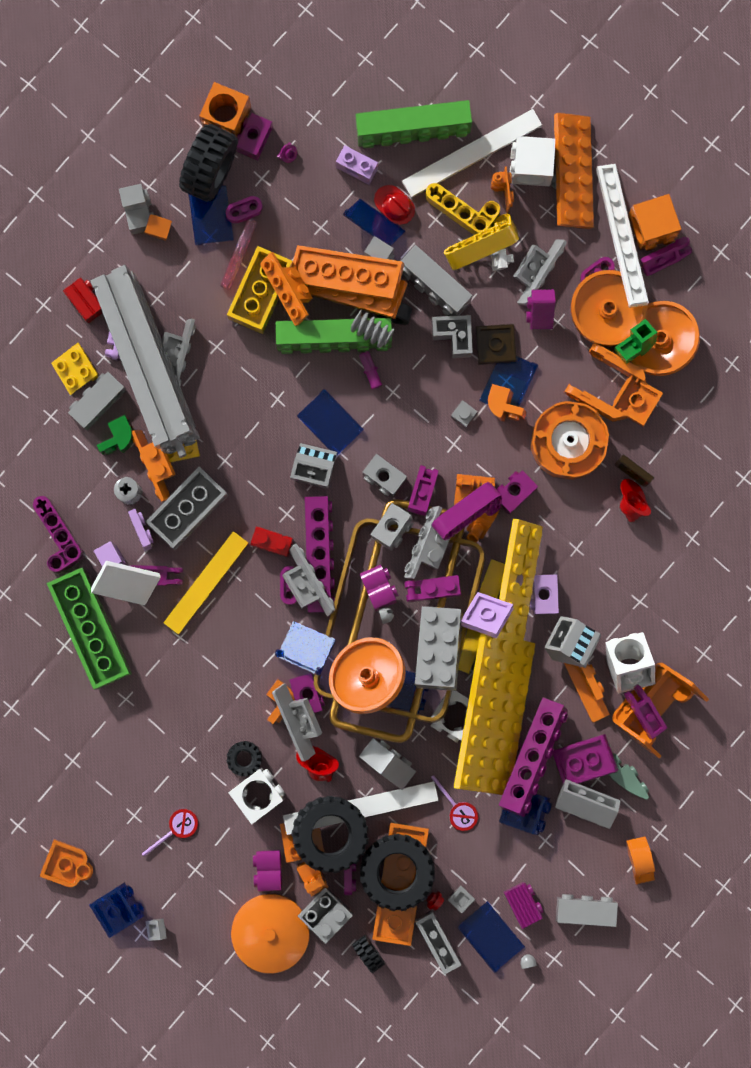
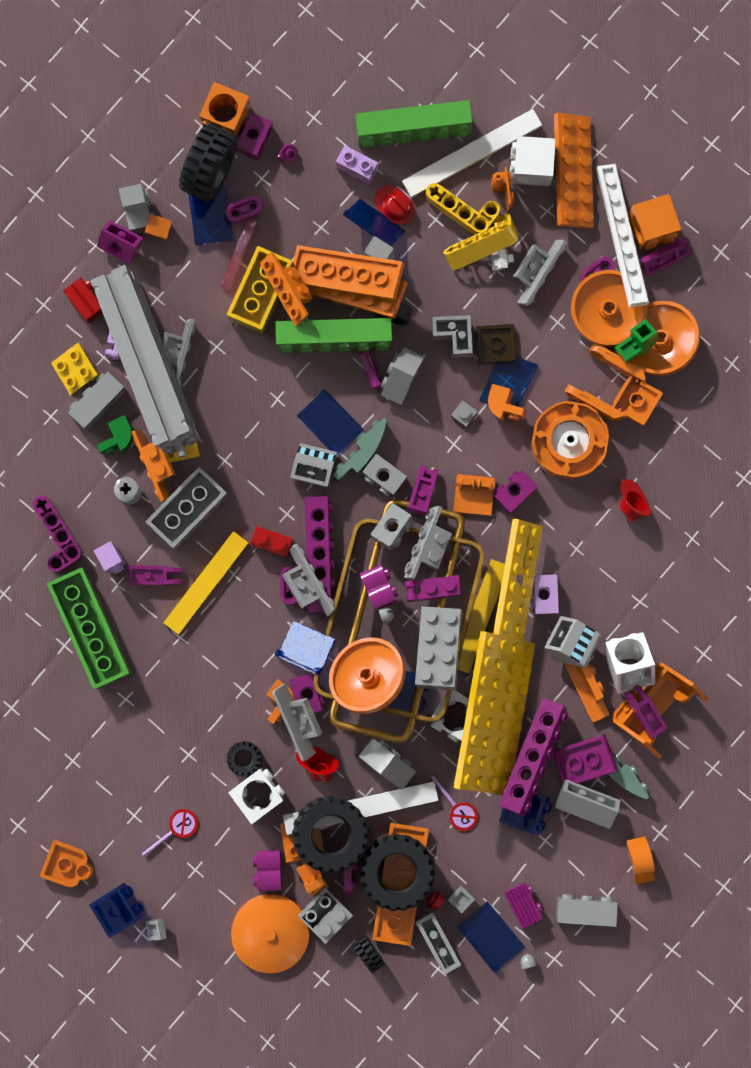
(119, 242): none -> magenta brick
(125, 583): white tile -> none
(138, 523): lavender plate -> none
(368, 445): none -> sand green slope
(371, 329): light grey piece -> none
(401, 375): none -> light grey brick
(435, 282): light grey brick -> none
(480, 526): orange bracket -> none
(482, 500): magenta beam -> none
(486, 615): lavender plate -> none
(541, 309): magenta brick -> none
(634, 471): dark brown tile -> none

